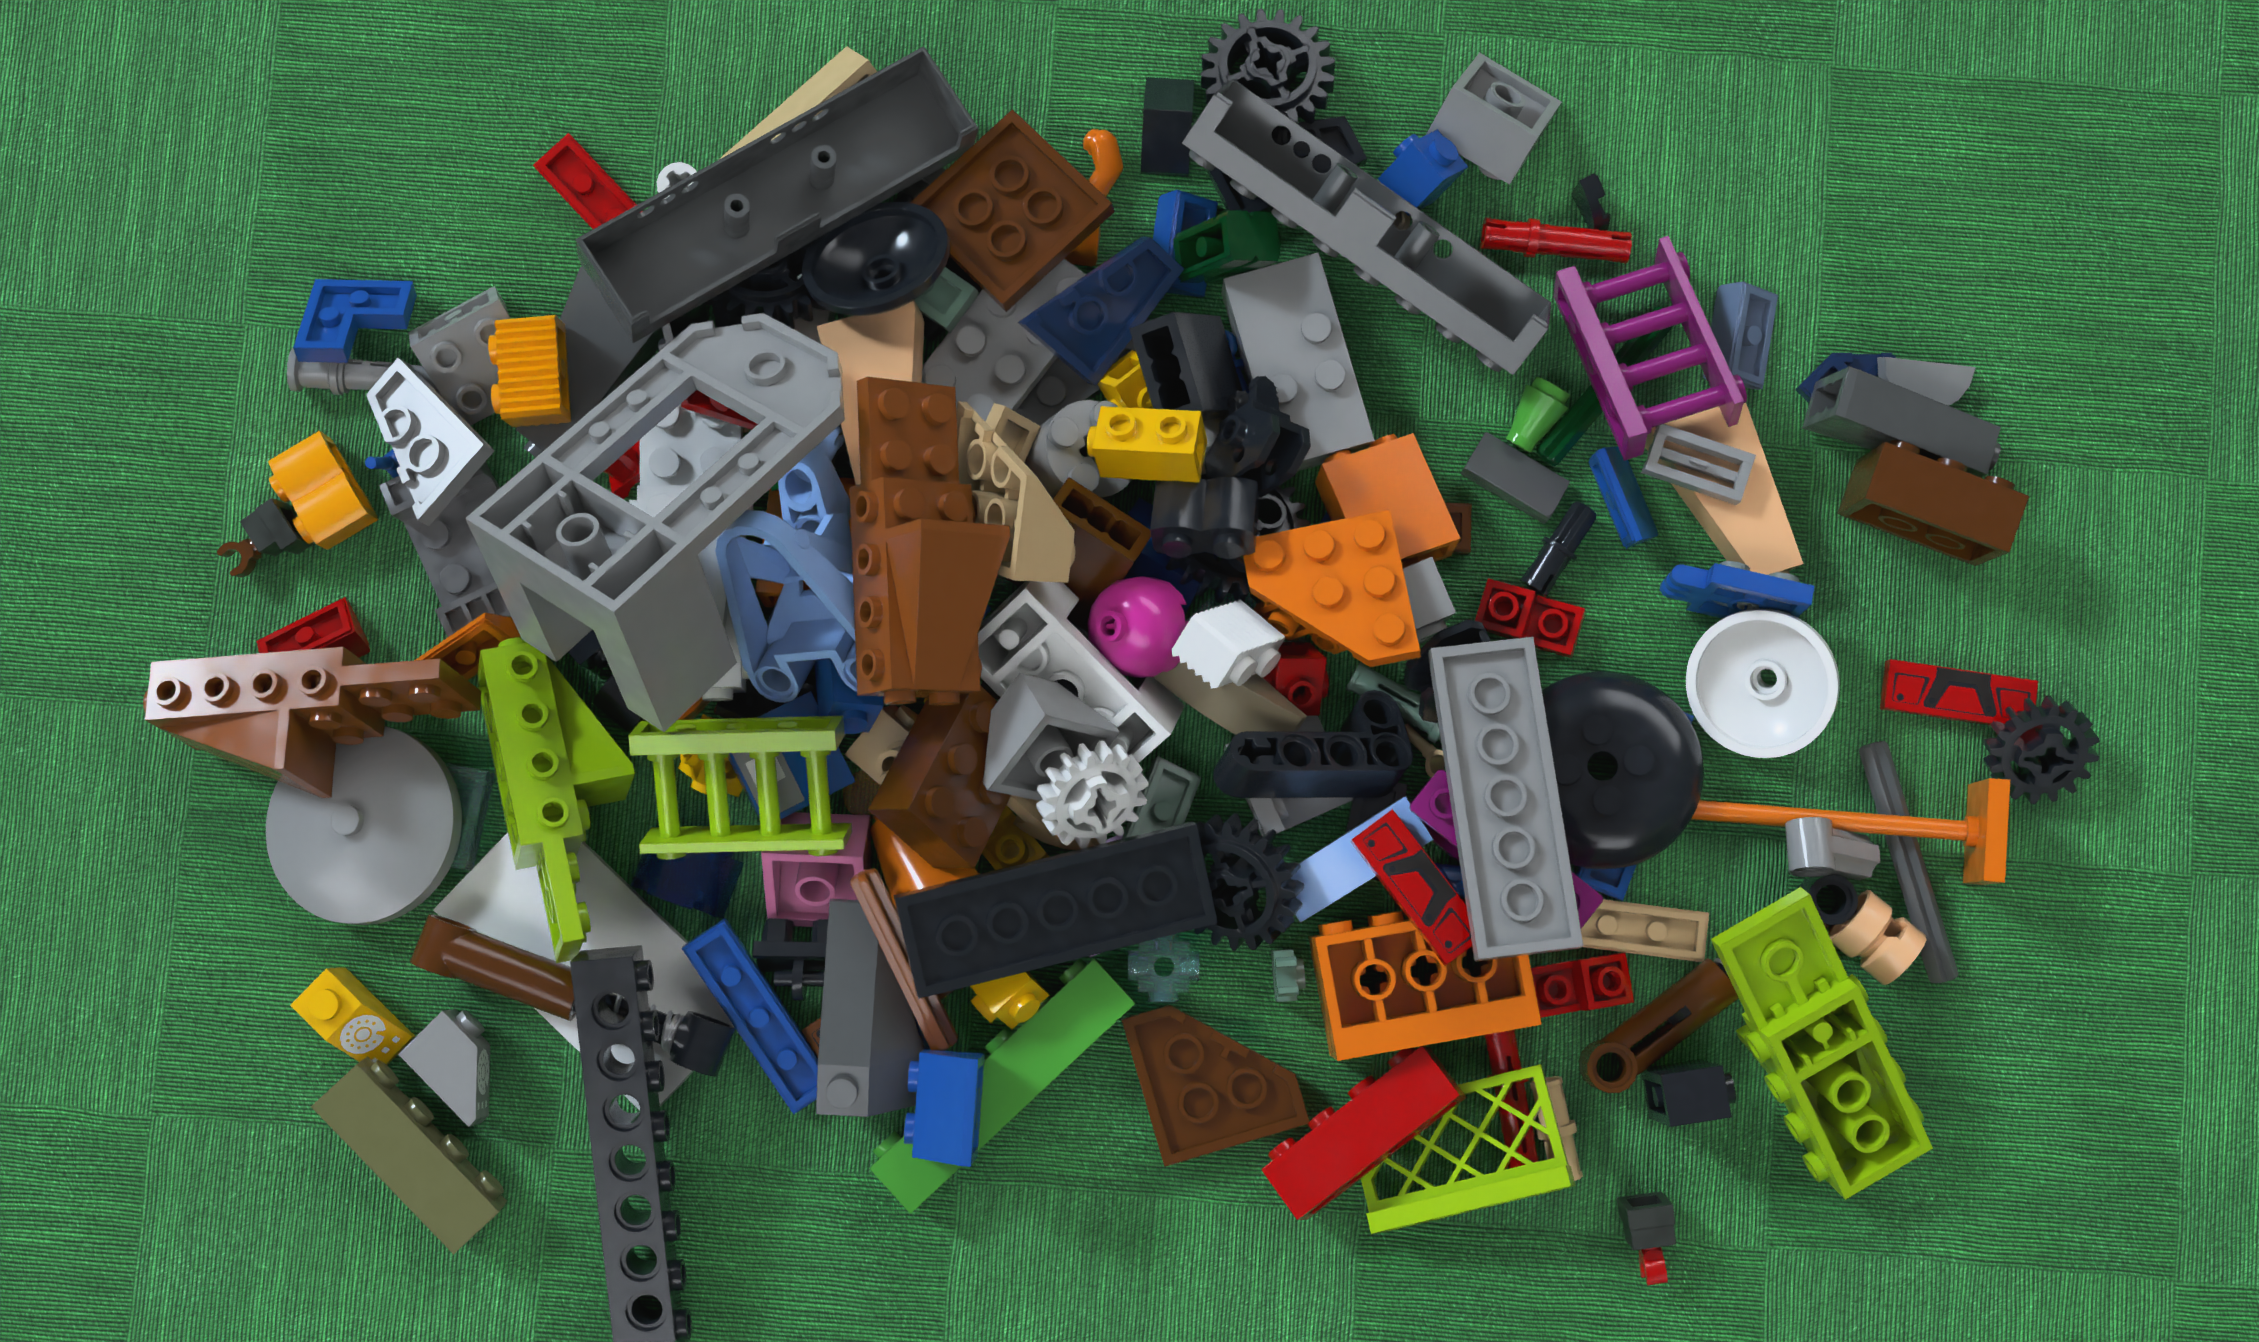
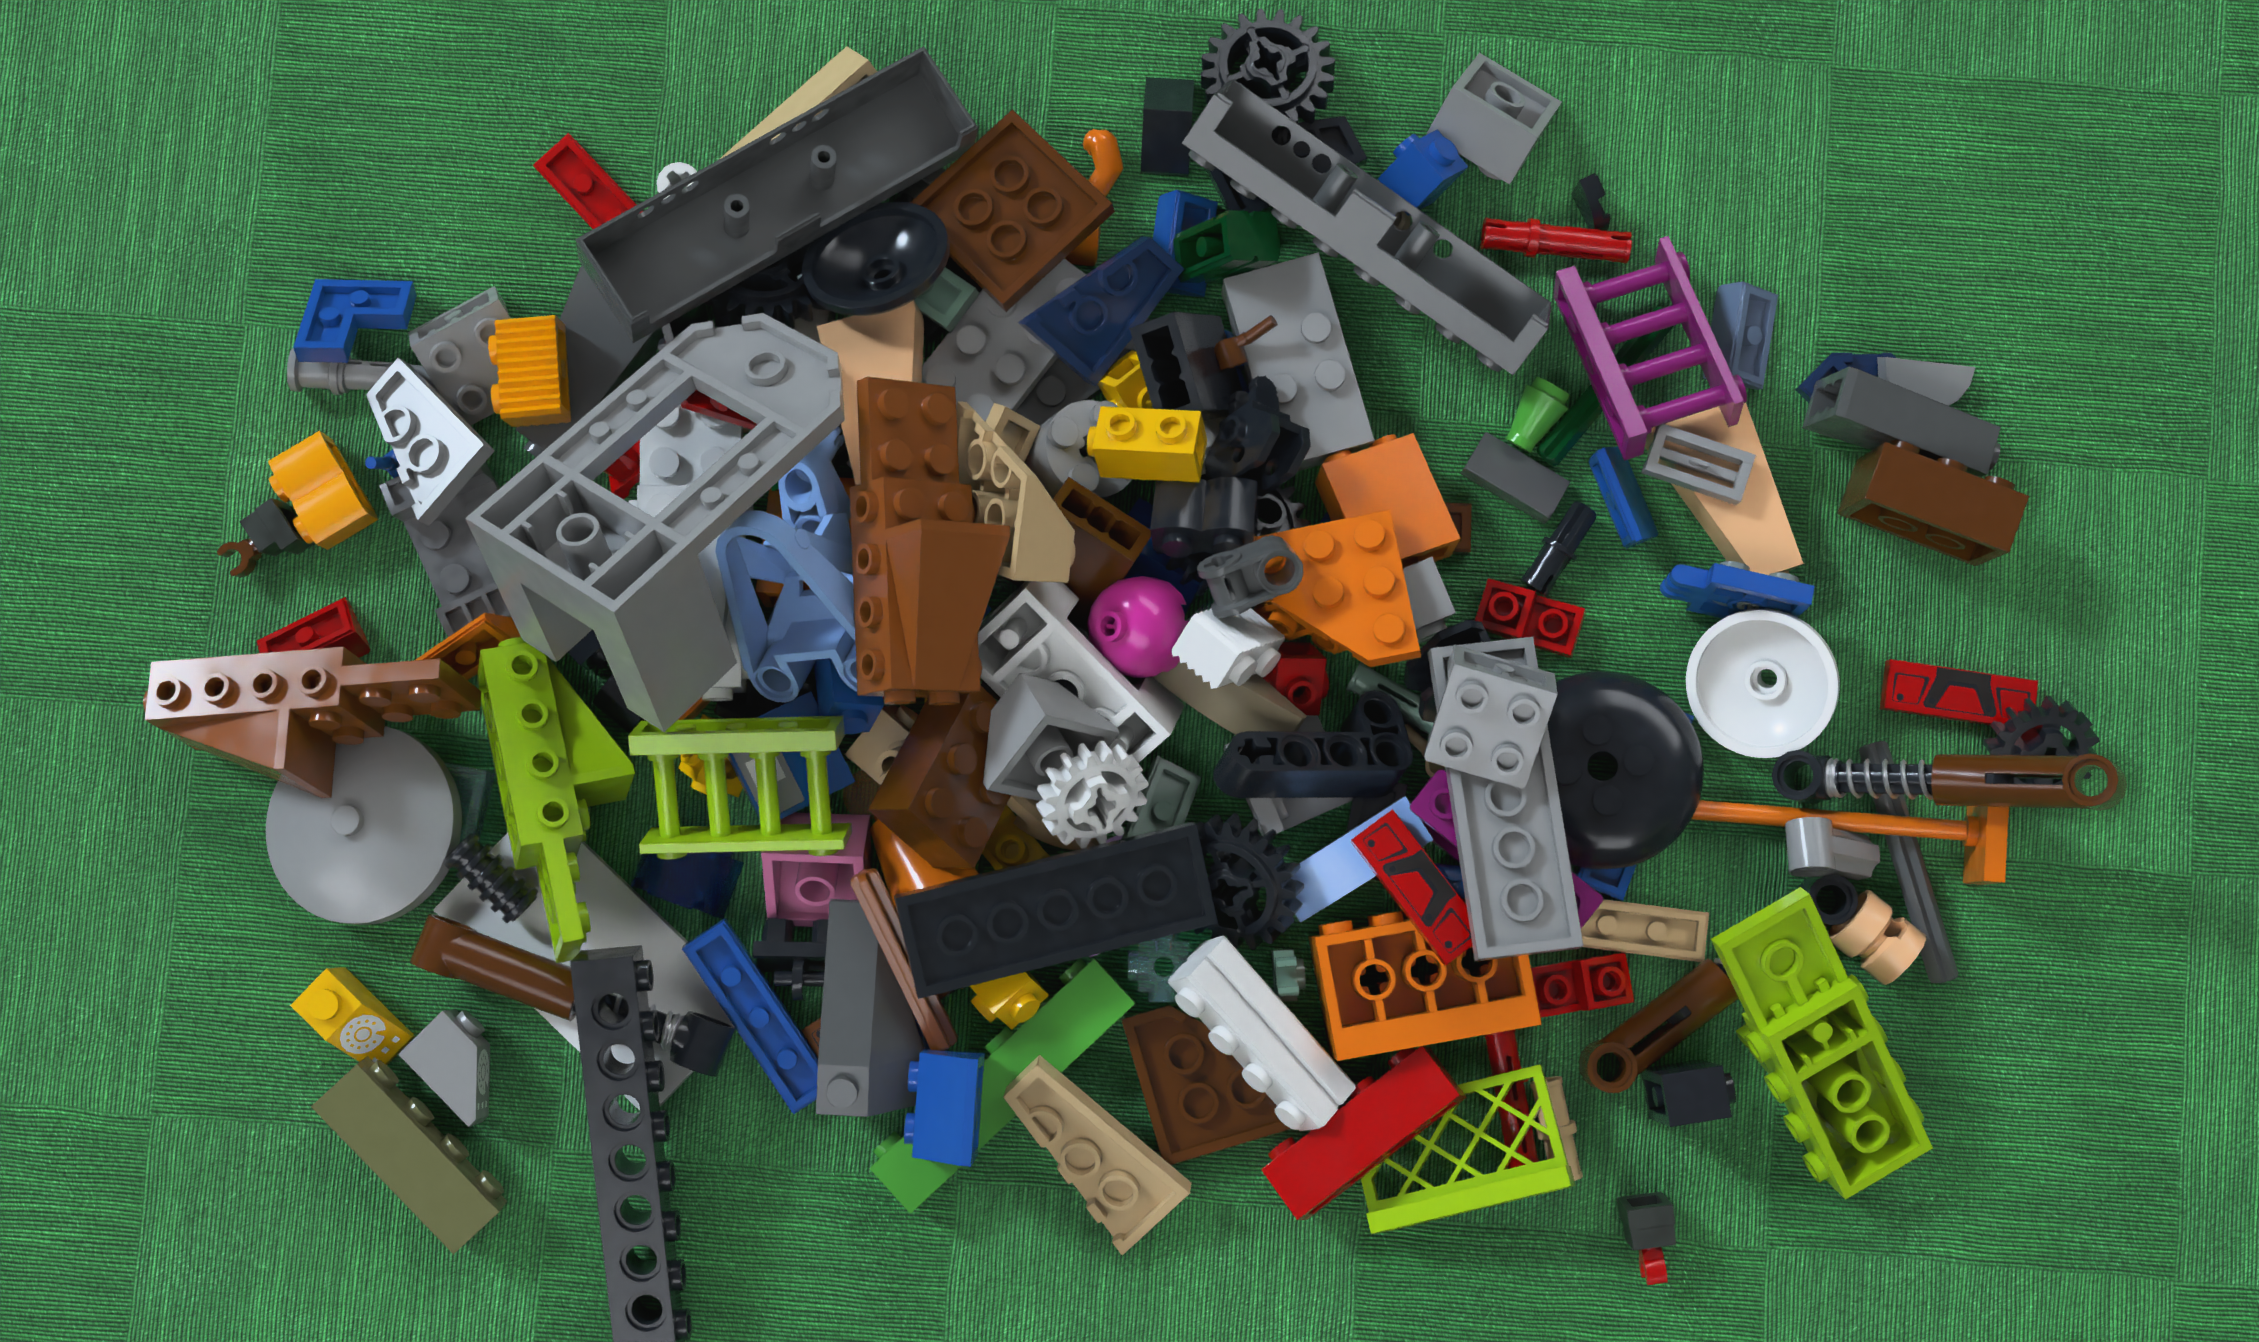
(491, 877): none -> black piece
(1107, 1163): none -> tan wing
(1231, 351): none -> reddish brown hand
(1246, 575): none -> dark grey piece
(1261, 1035): none -> white brick
(1491, 717): none -> light grey bracket
(1955, 780): none -> piece

